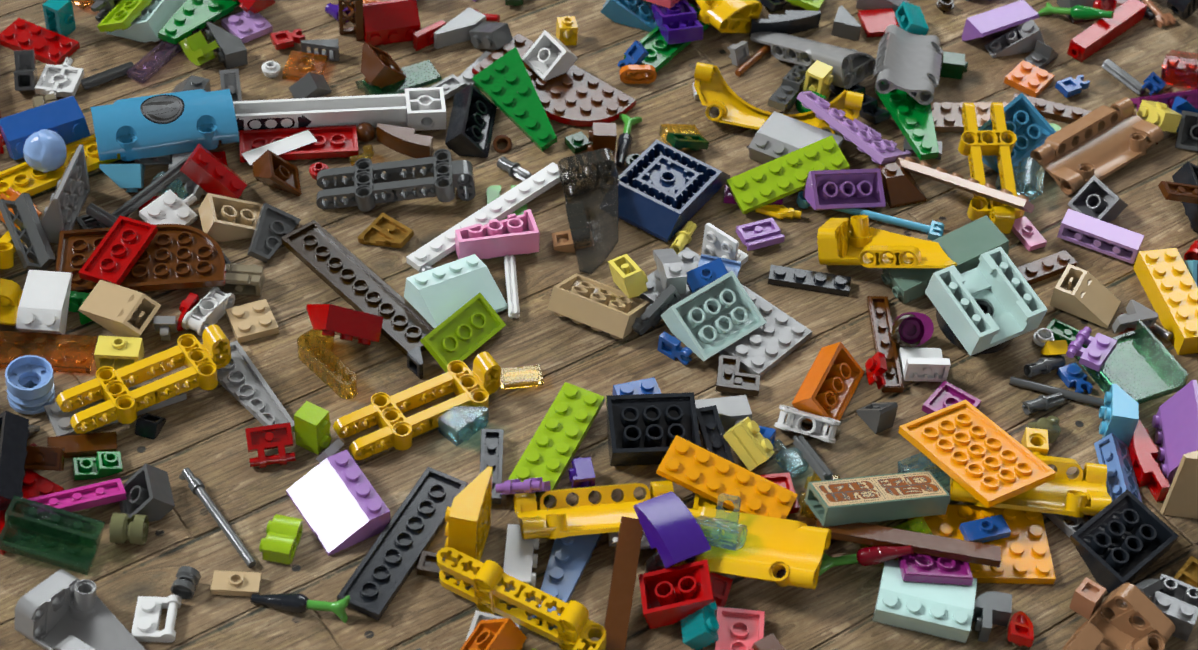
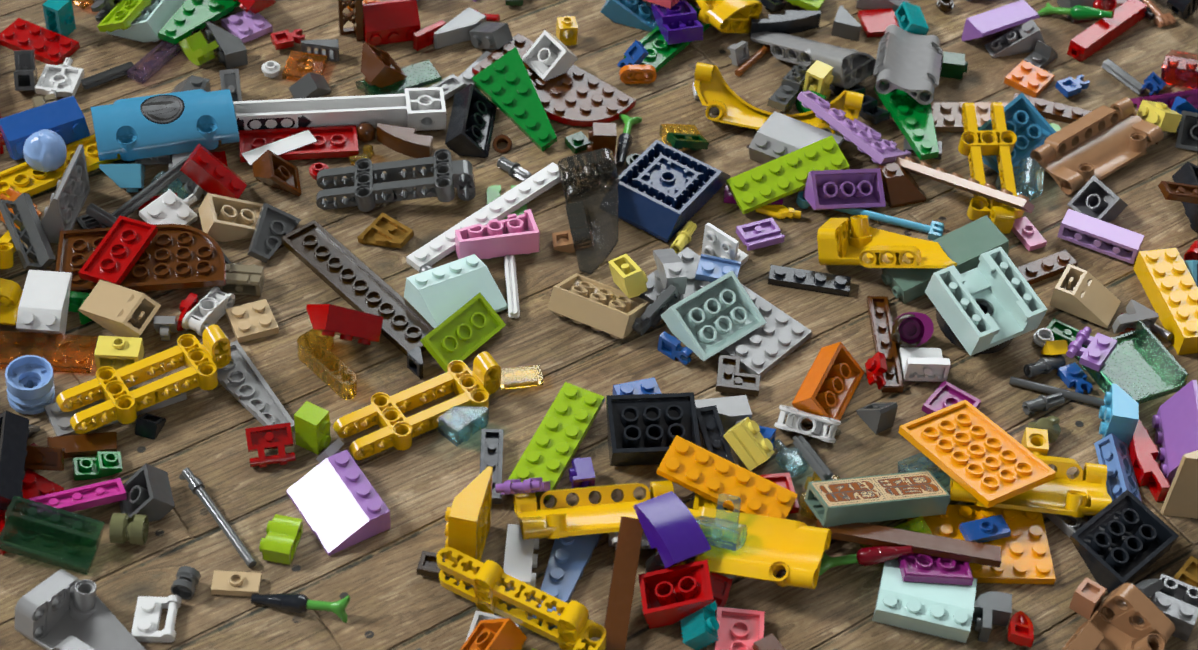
(332, 9): dark purple cone -> none
(401, 544): black plate -> none
(705, 274): blue plate -> none

